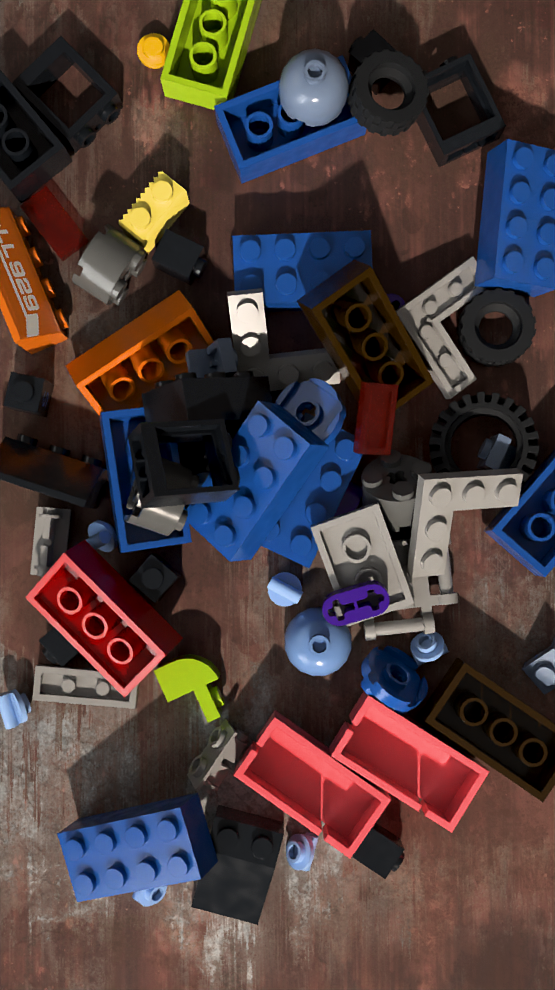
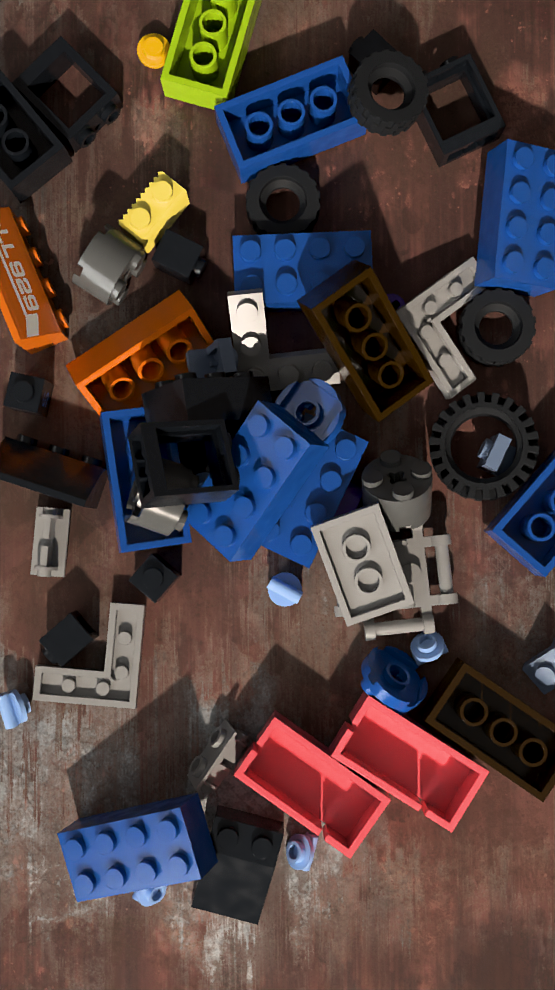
(54, 223): clear red tile -> none
(102, 536): light blue plate -> none
(103, 617): red slope -> none
(191, 674): lime brick -> none
(289, 178): none -> black tyre
(313, 87): sand blue cylinder -> none
(315, 644): medium blue cylinder -> none
(357, 611): dark purple beam -> none
(375, 418): clear red tile -> none
(380, 851): black brick -> none
(448, 492): light grey plate -> none

